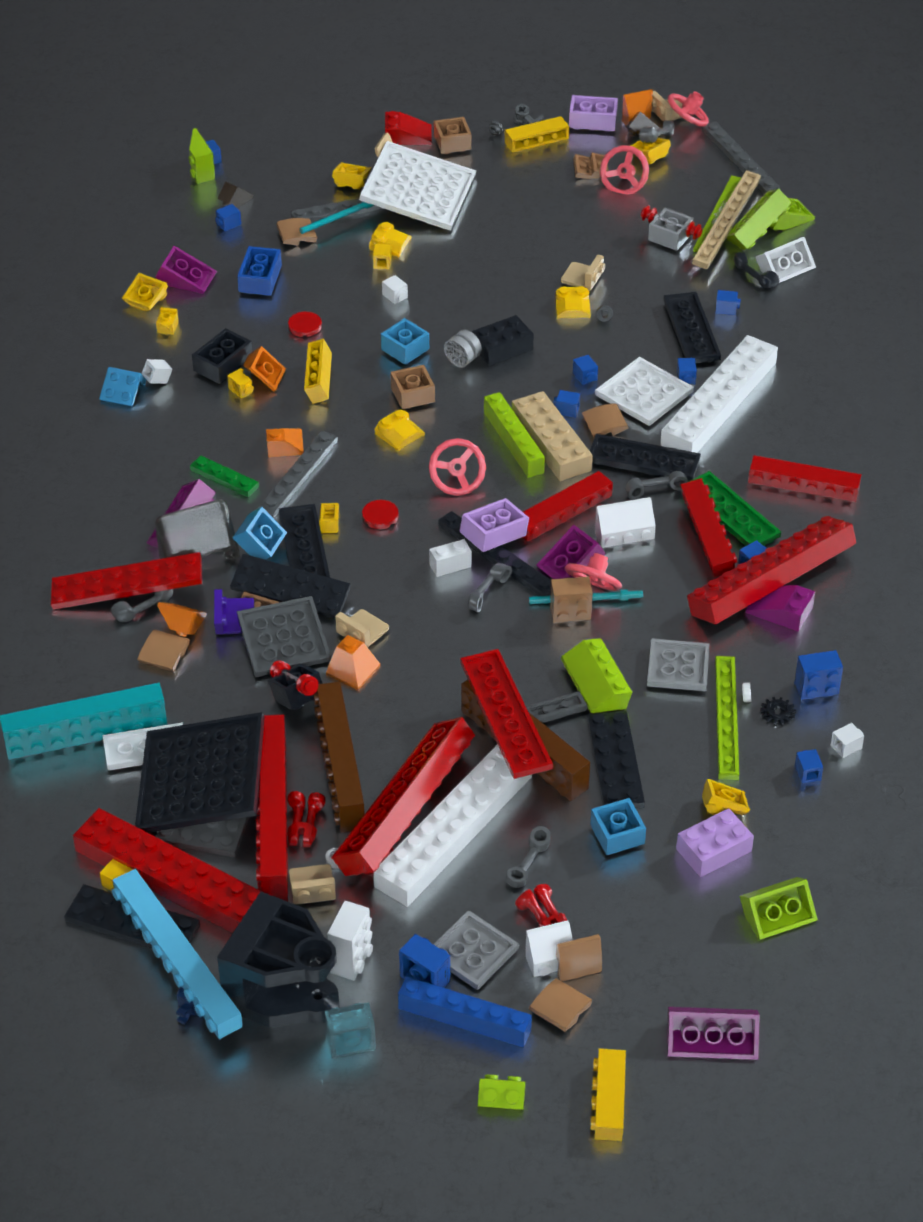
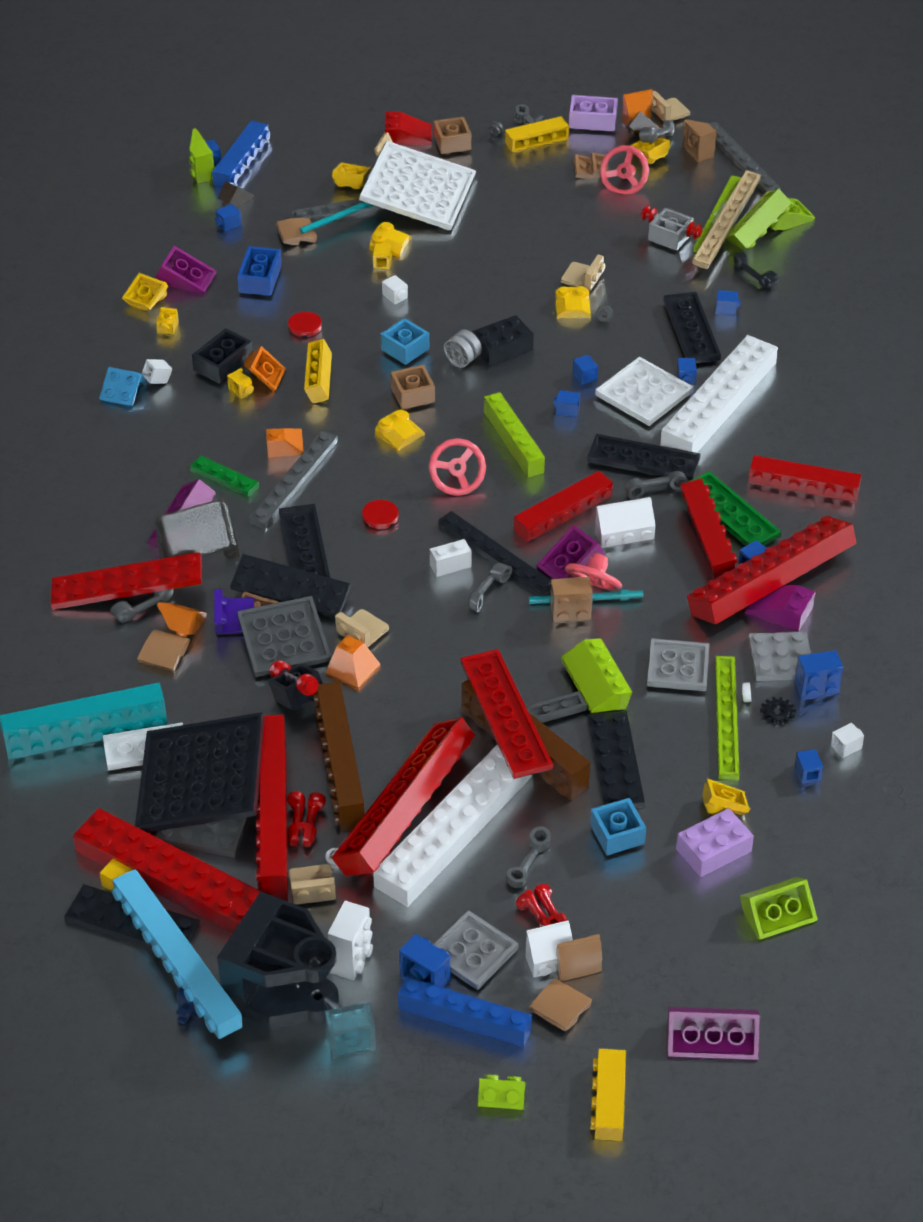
(241, 153): none -> blue brick
(259, 534): dark azure brick -> none
(329, 517): yellow slope -> none
(494, 525): lavender brick -> none
(553, 435): tan brick -> none
(605, 419): medium nougat slope -> none
(690, 107): coral piece -> none
(699, 140): none -> medium nougat slope
(777, 654): none -> light grey plate
(787, 259): white slope -> none

